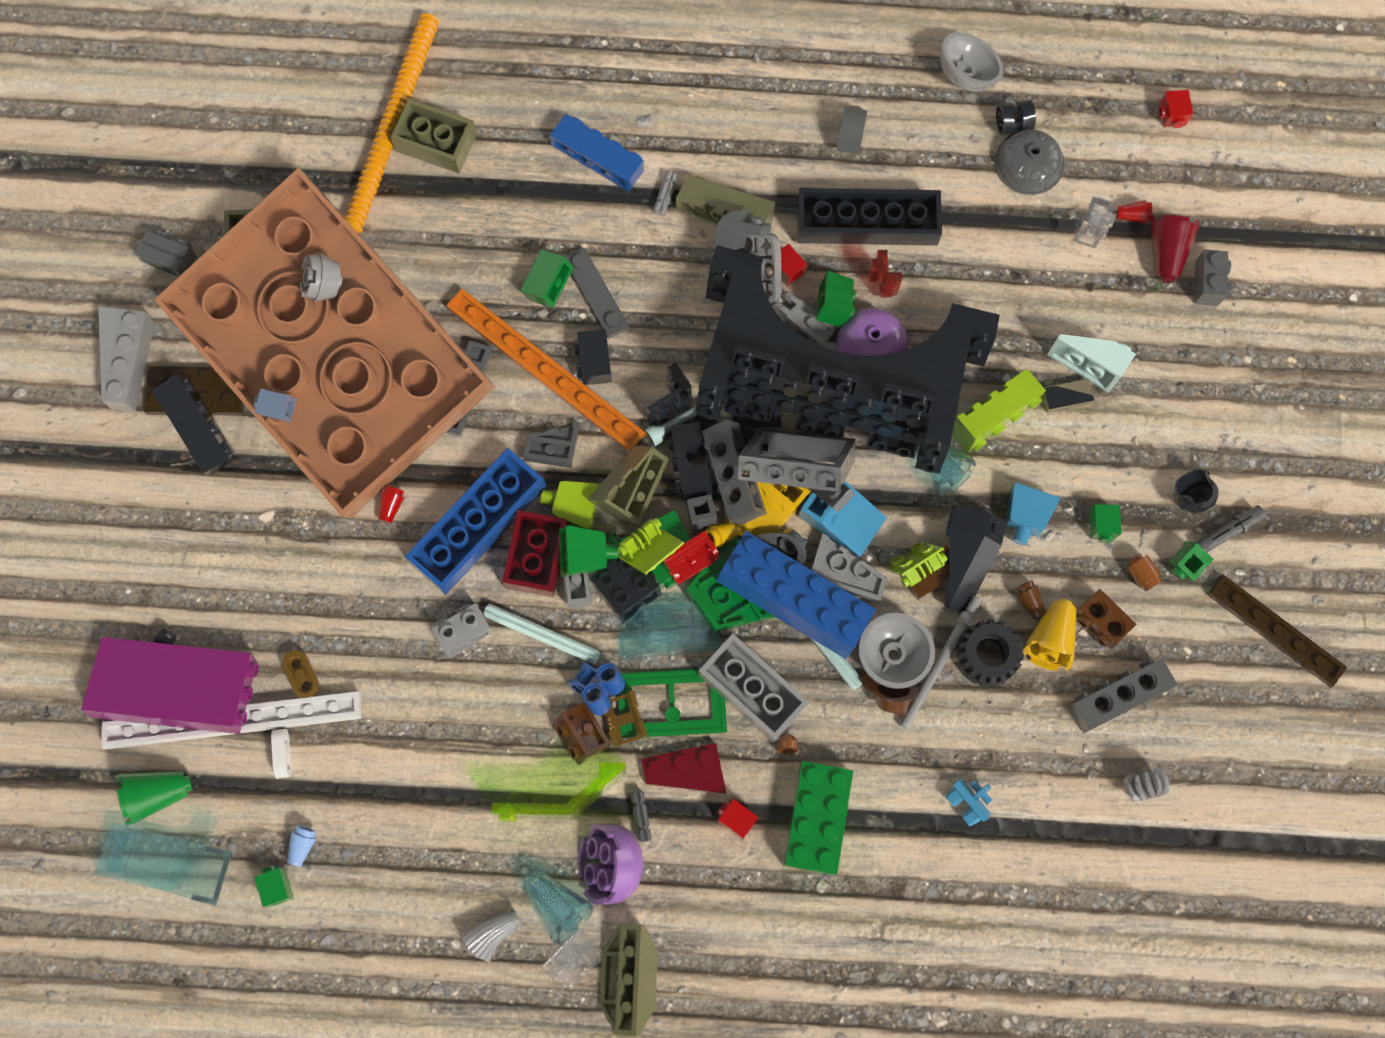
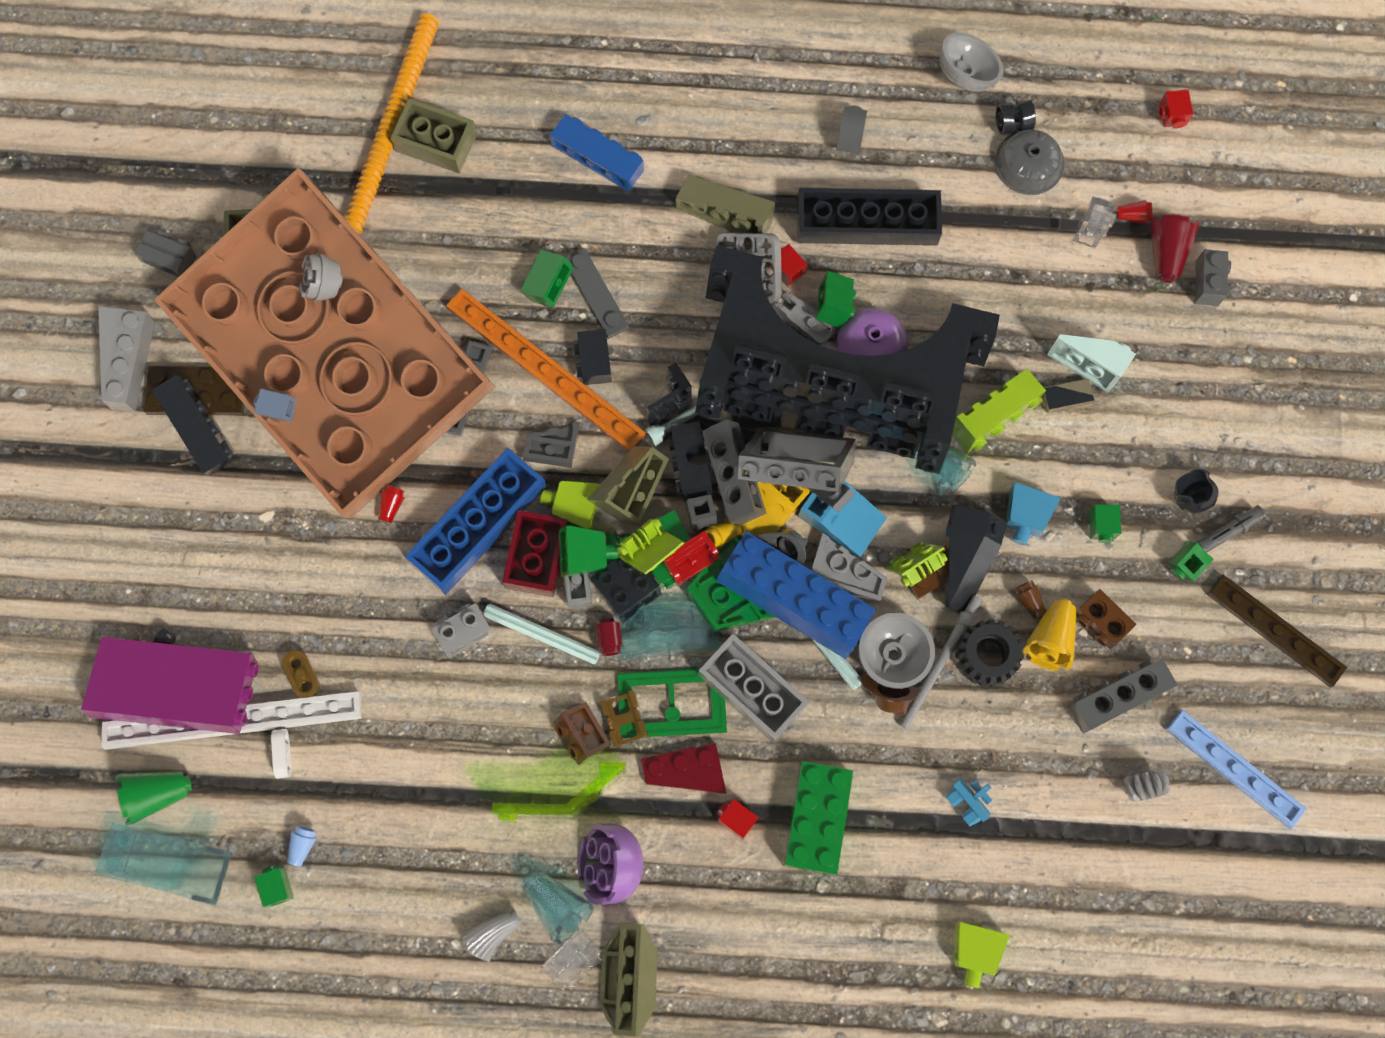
(594, 684): blue piece -> none
(609, 637): none -> dark red brick
(641, 816): dark grey axle -> none
(665, 193): light grey axle -> none
(735, 225): dark grey brick -> none
(787, 744): dark orange hinge -> none
(884, 283): clear red bracket -> none
(978, 951): none -> lime torso
(1144, 572): dark orange brick -> none
(1235, 769): none -> light blue tile

